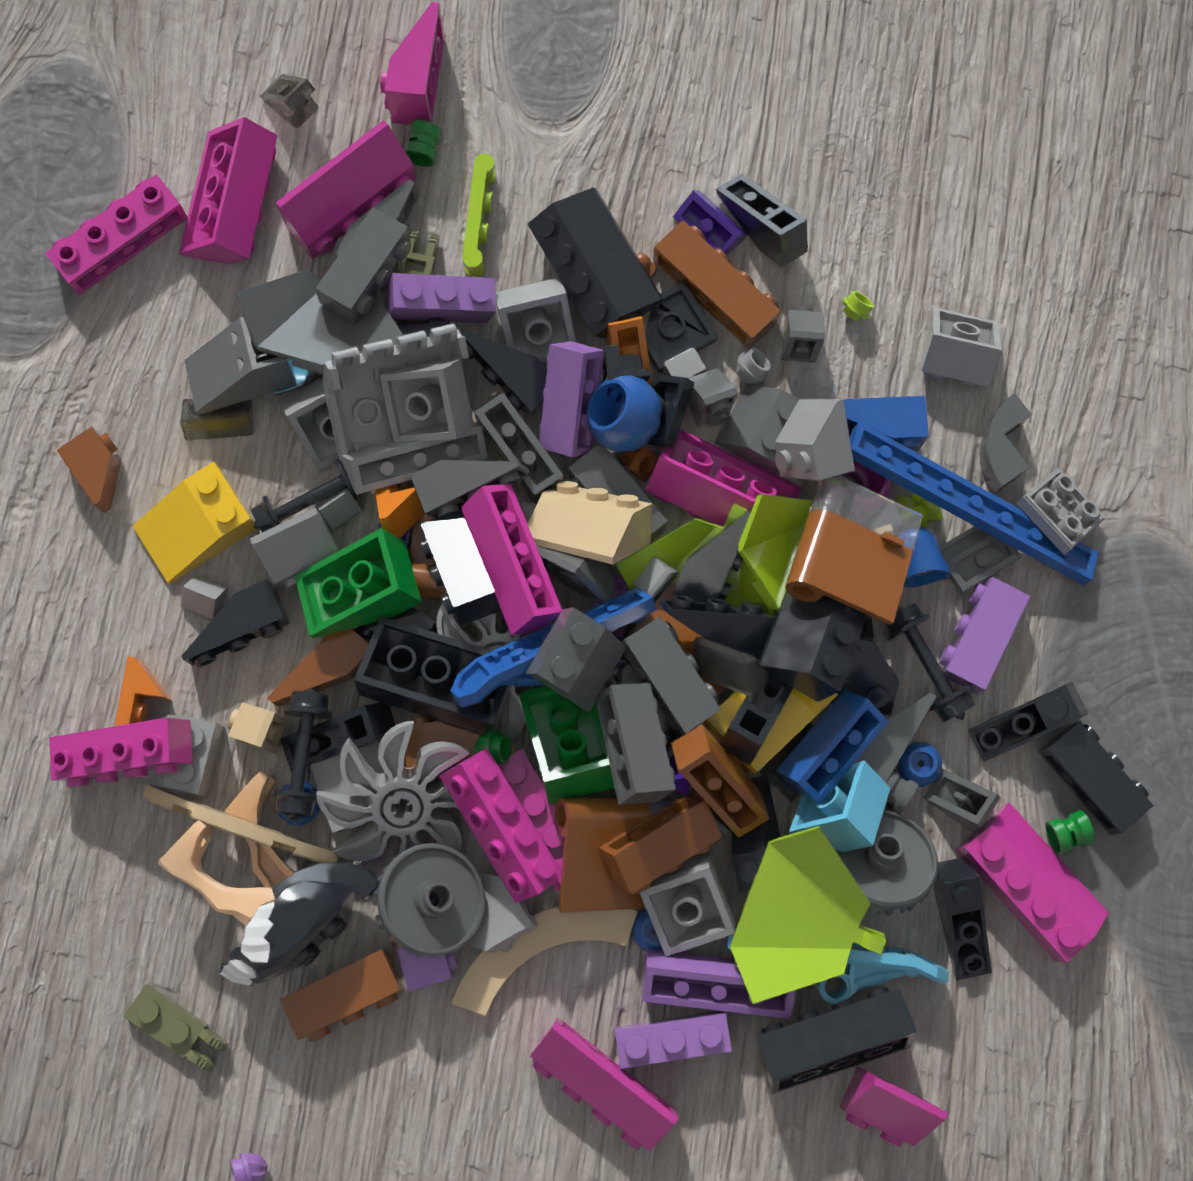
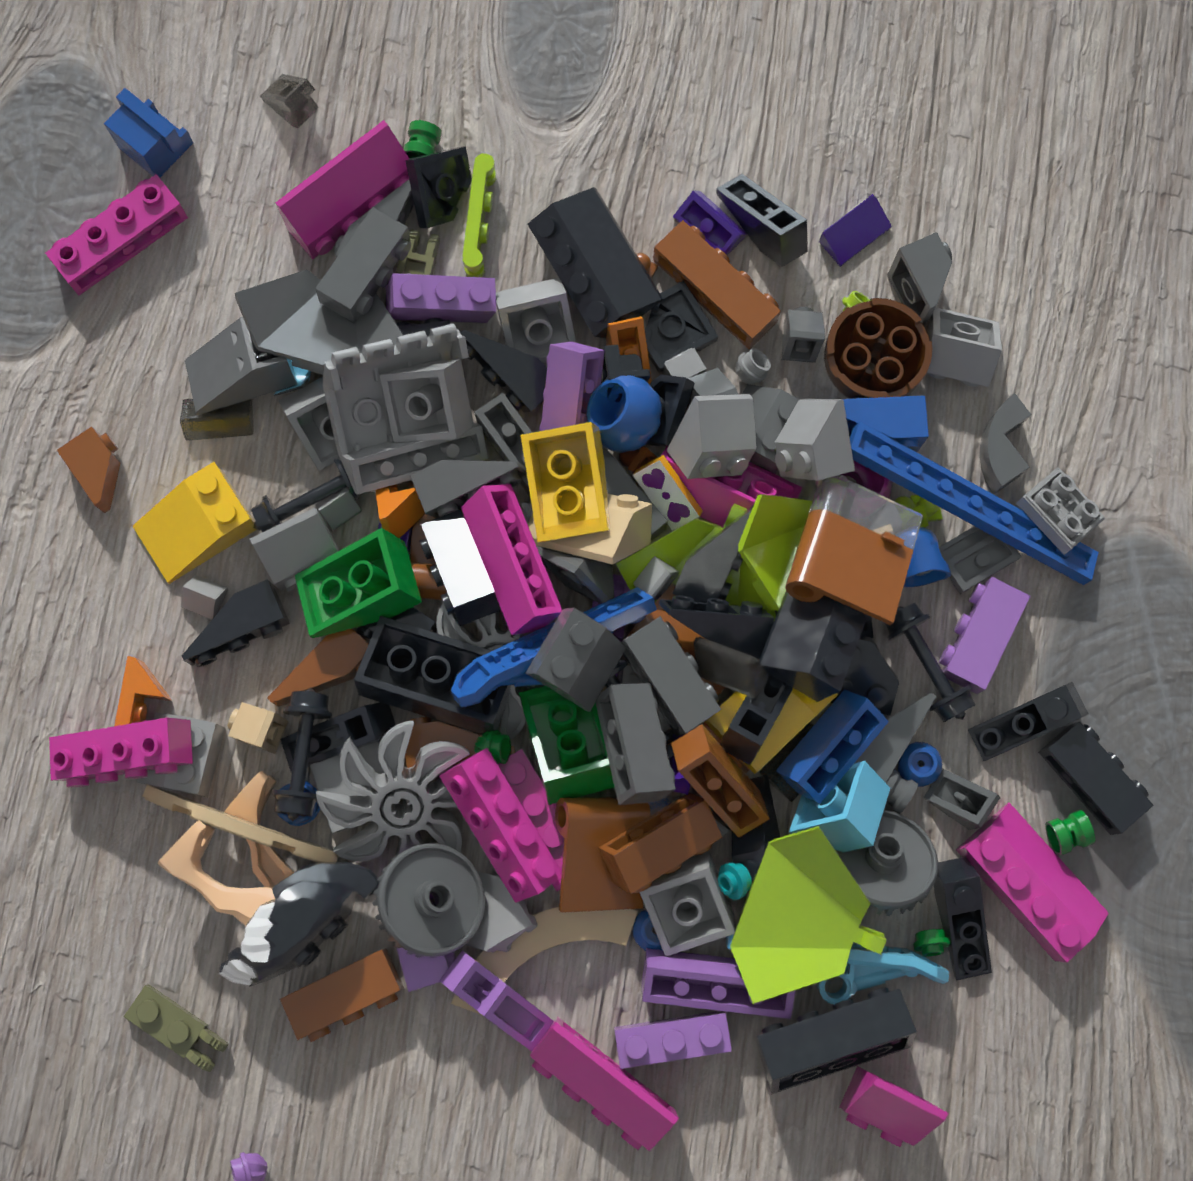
(146, 134): none -> blue plate
(229, 192): dark pink slope -> none
(415, 70): dark pink slope -> none
(438, 184): none -> black plate
(496, 1000): none -> medium lavender slope
(566, 481): none -> yellow slope
(667, 492): none -> tile
(715, 436): none -> light grey slope
(734, 880): none -> teal plate
(855, 230): none -> dark purple slope
(880, 334): none -> reddish brown cylinder
(921, 273): none -> dark grey slope
(931, 942): none -> green plate

